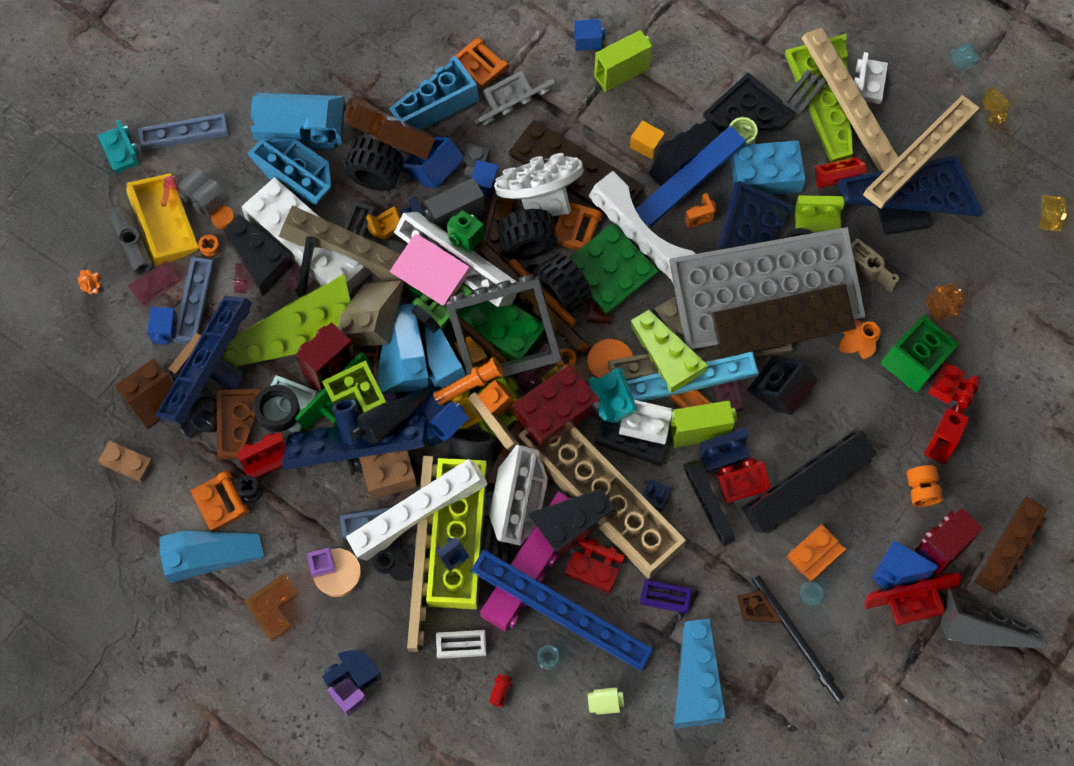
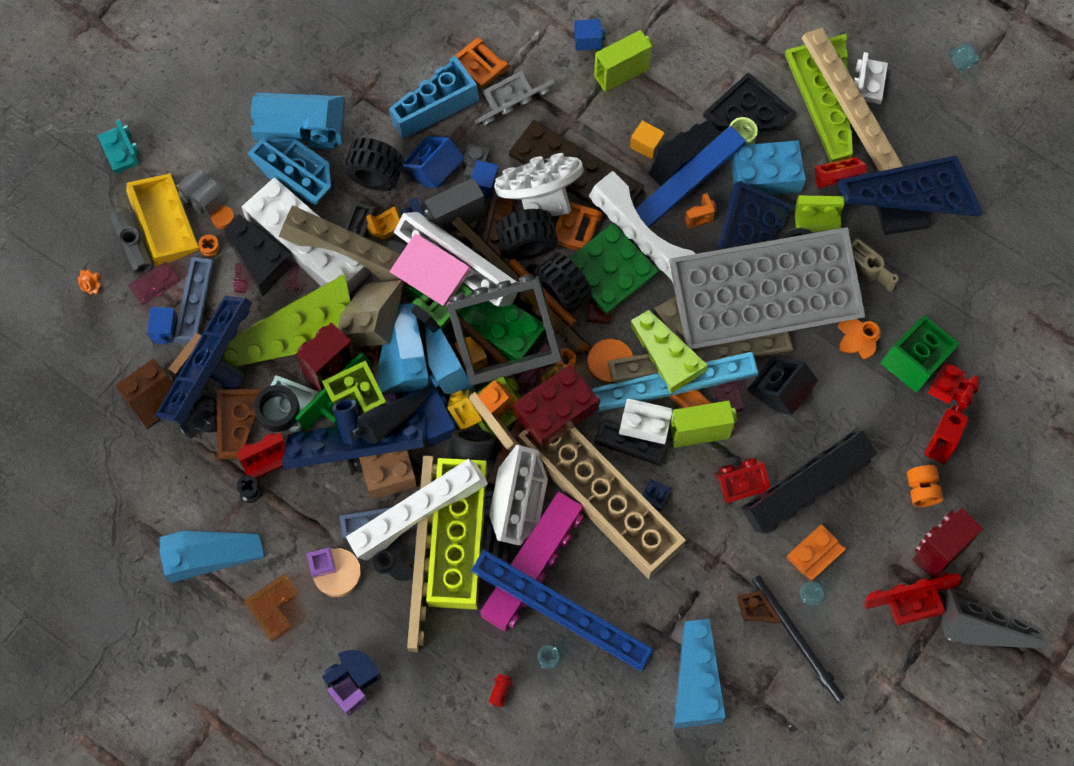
(125, 461): medium nougat plate -> none
(169, 183): hand -> none
(183, 132): sand blue tile -> none
(212, 505): orange plate -> none
(306, 265): black bar -> none
(387, 128): reddish brown arch -> none
(448, 420): blue brick -> none
(452, 553): dark blue tile -> none
(461, 653): white tile -> none
(465, 230): green brick -> none
(478, 377): orange pin -> none
(573, 519): black wedge -> none
(591, 571): red plate -> none
(605, 701): yellowish green brick -> none
(614, 395): teal bracket -> none
(664, 605): dark purple tile -> none
(709, 503): black beam -> none
(724, 450): dark blue bracket -> none
(783, 321): dark brown plate -> none
(813, 79): dark grey tile -> none
(902, 567): blue slope -> none
(920, 151): tan plate -> none
(945, 301): clear orange brick -> none
(996, 104): clear yellow bracket -> none
(1010, 545): reddish brown brick -> none
(1052, 213): clear yellow bracket -> none

